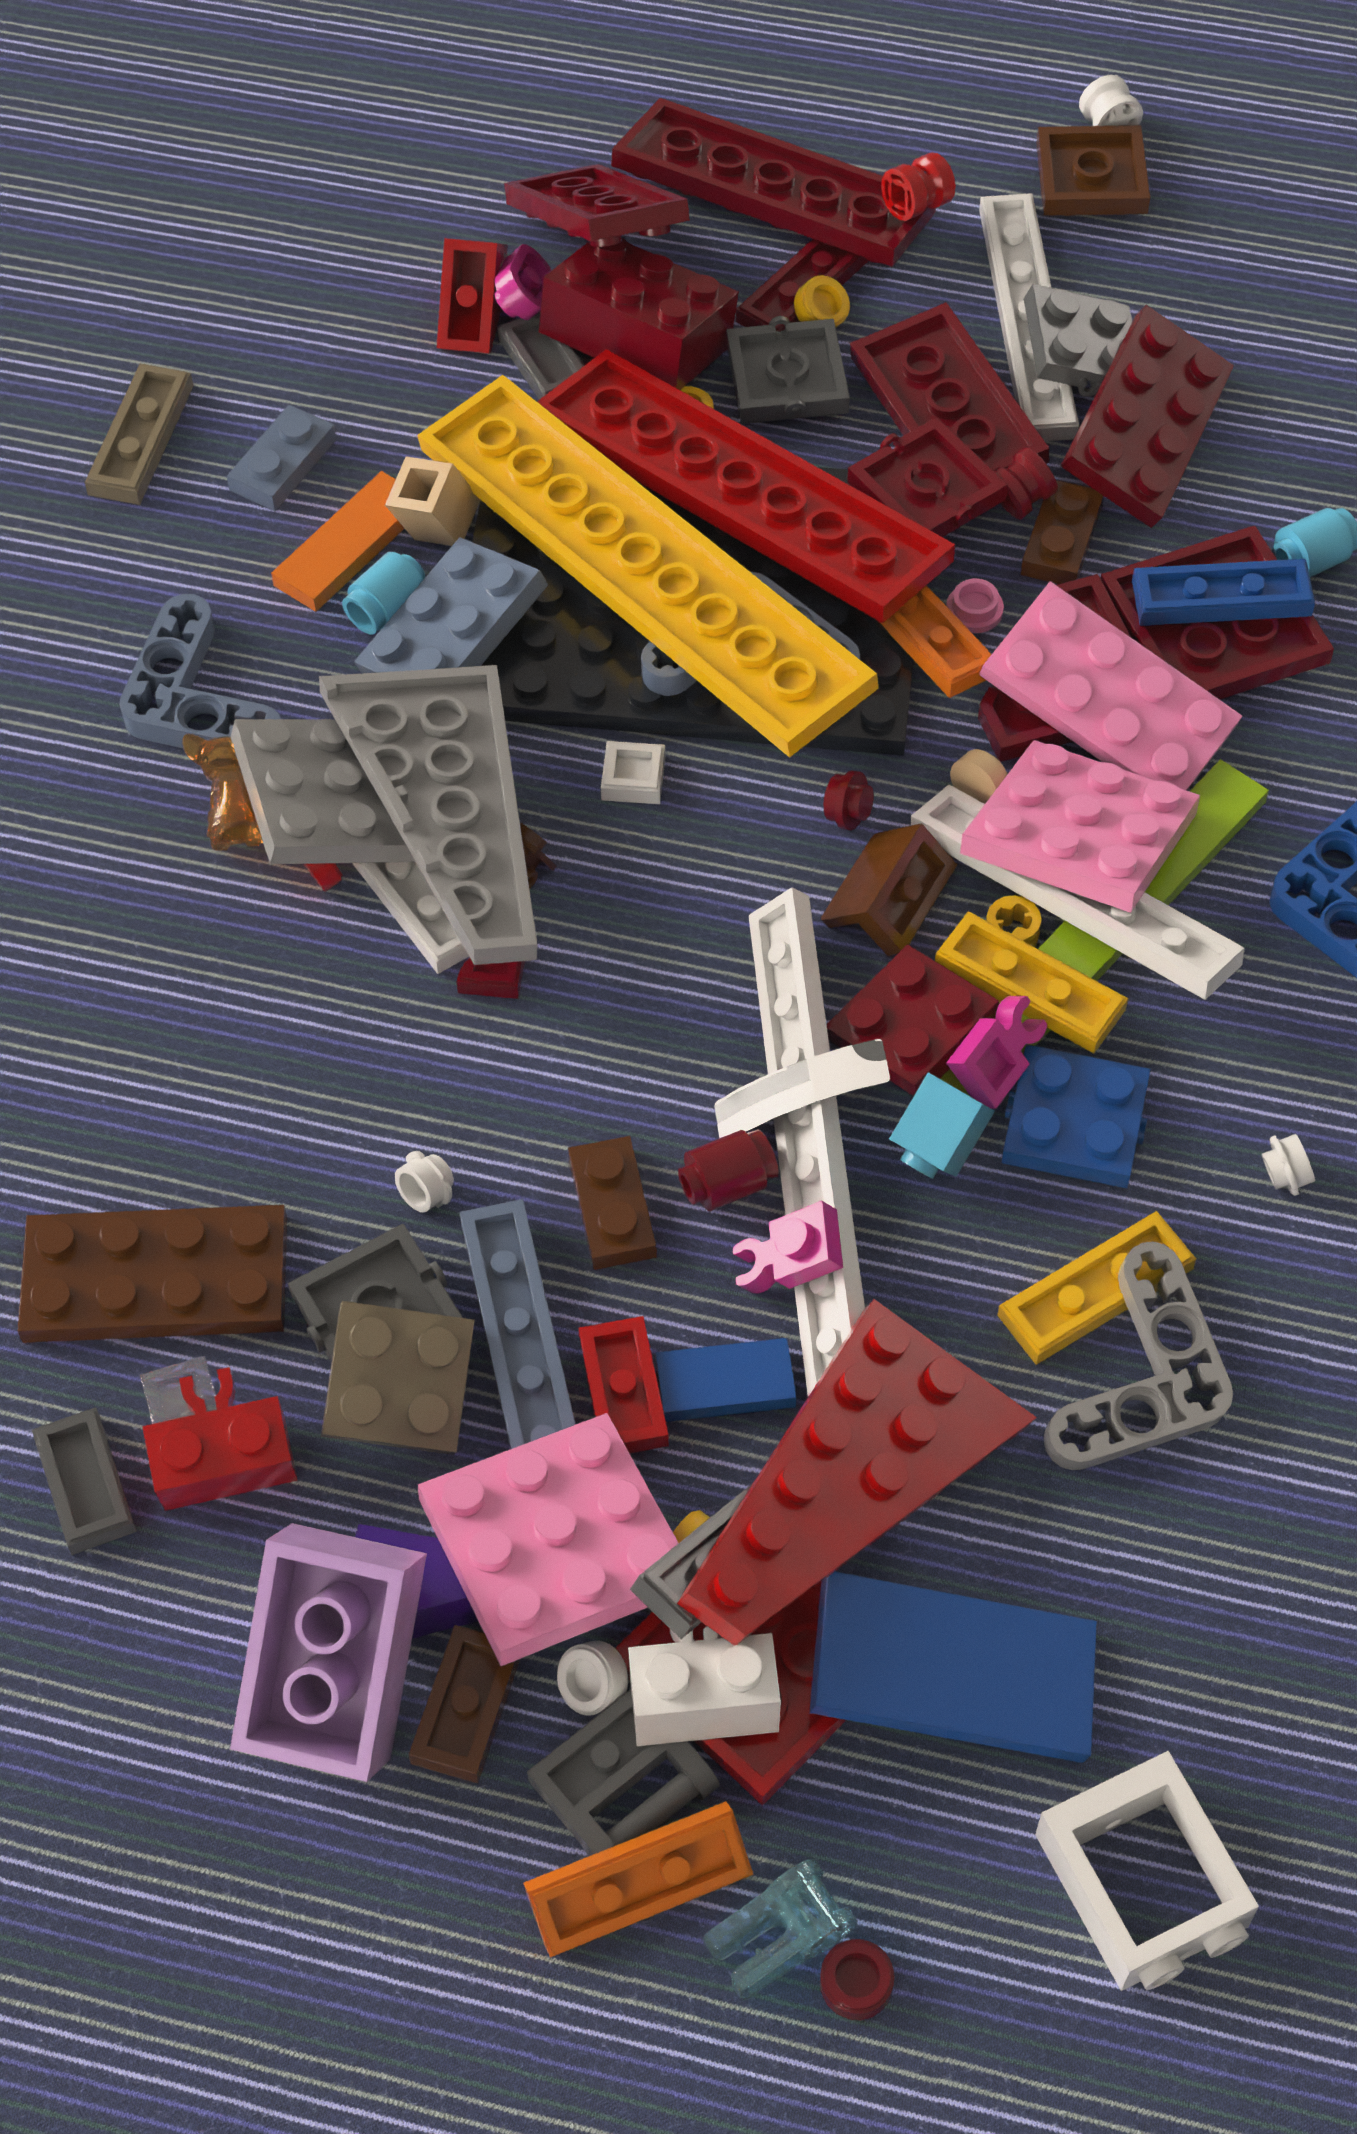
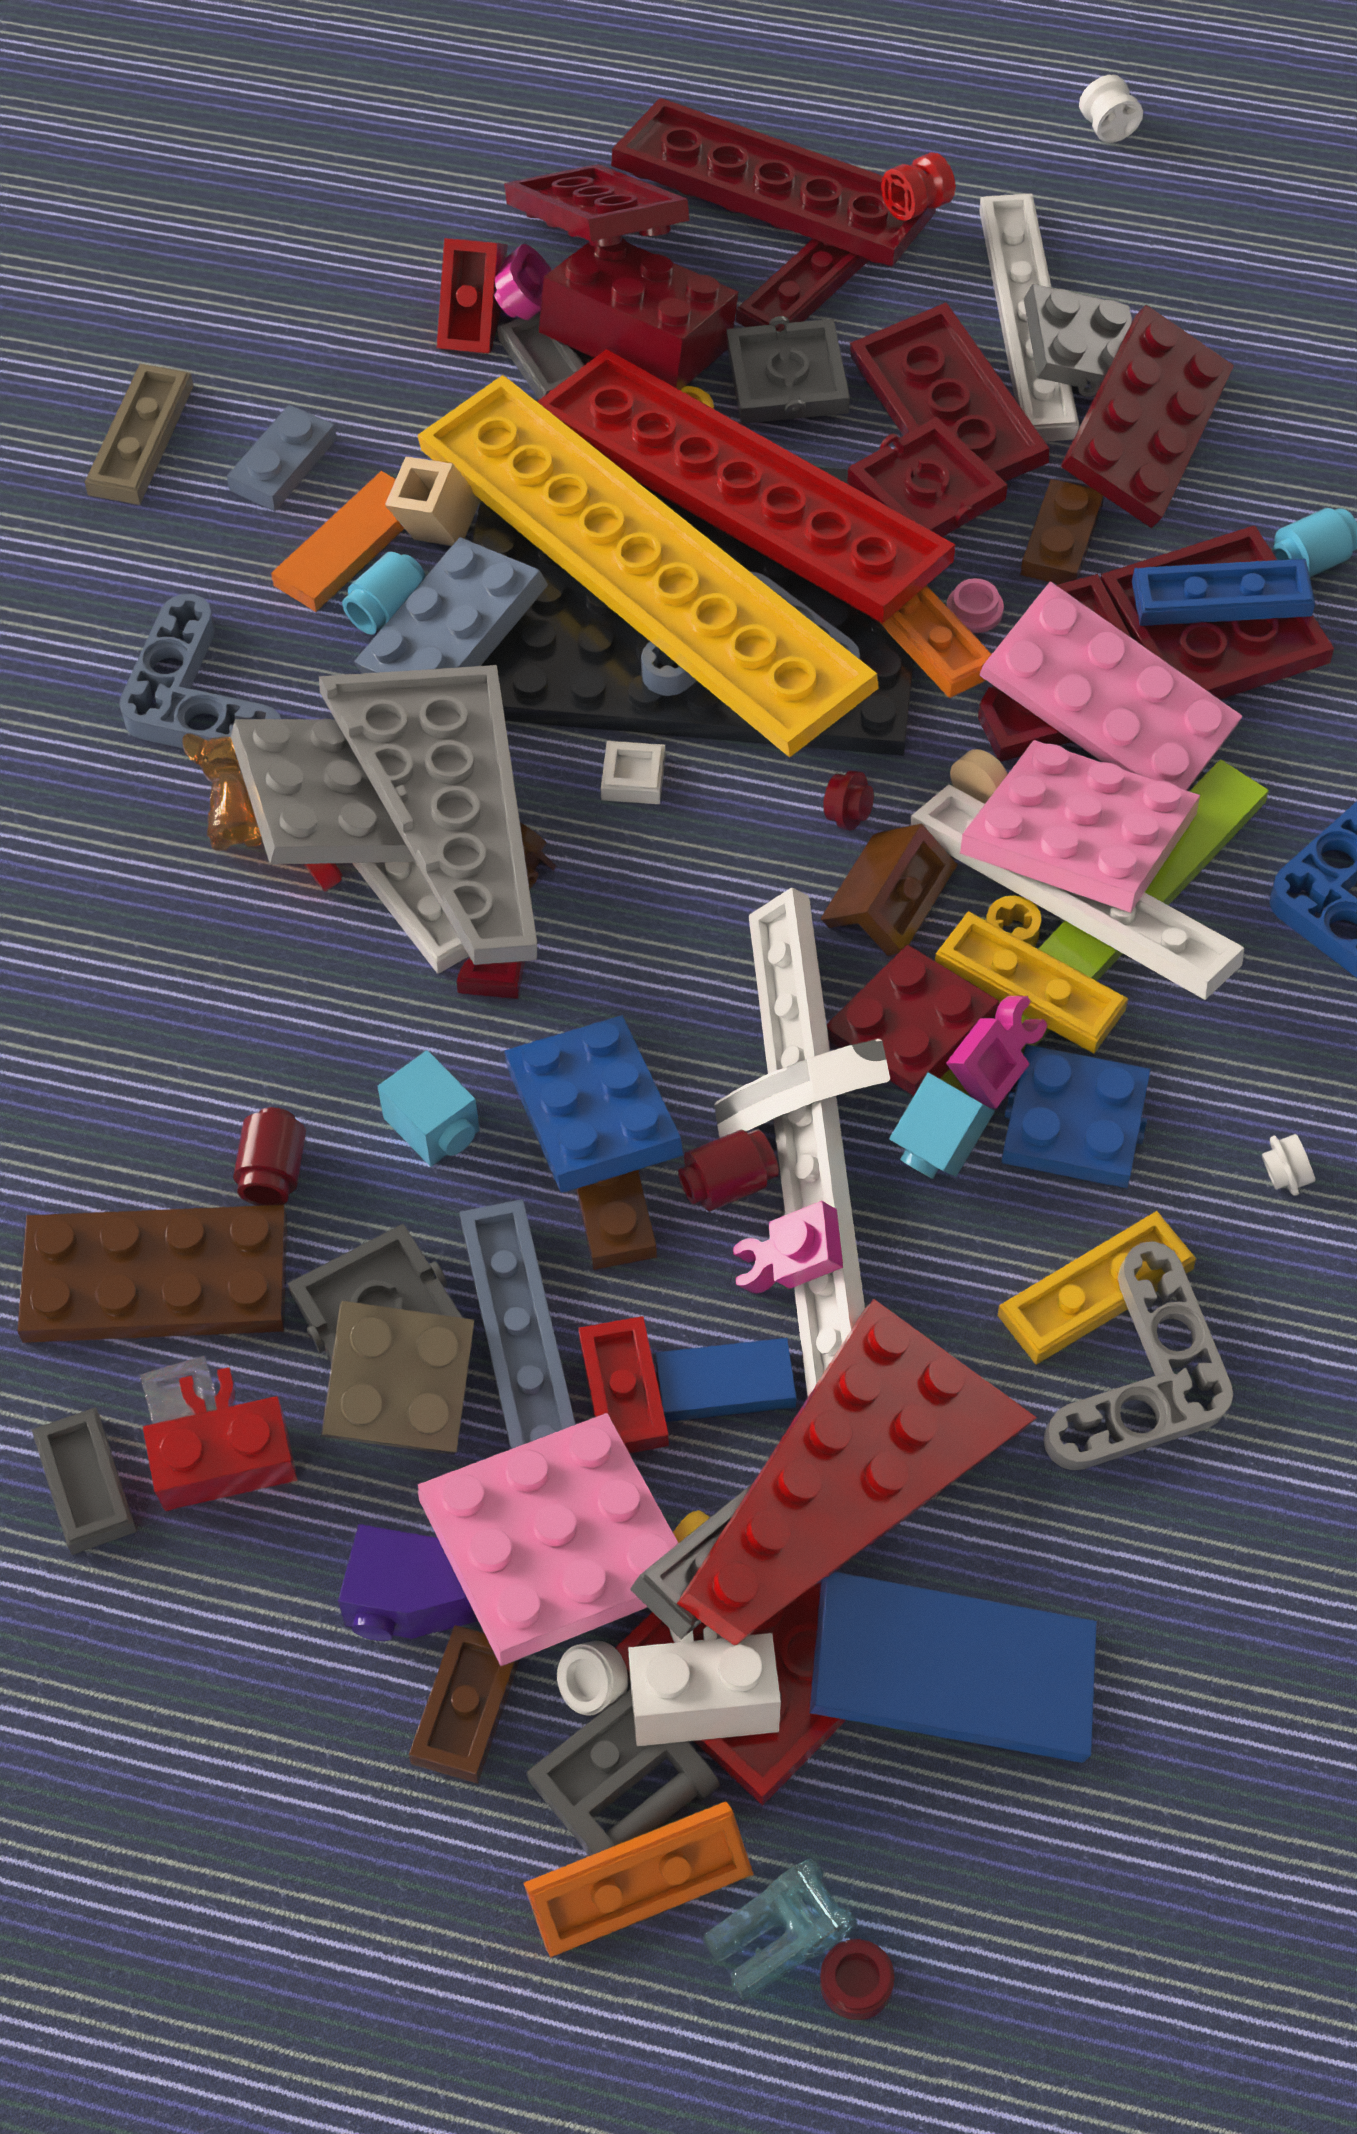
(269, 1157): none -> dark red brick
(328, 1651): lavender brick -> none
(424, 1181): white plate -> none
(429, 1108): none -> medium azure brick
(593, 1104): none -> blue plate
(822, 299): yellow tile -> none
(1027, 482): dark red wheel -> none
(1092, 170): reddish brown plate -> none
(1111, 1805): white window -> none

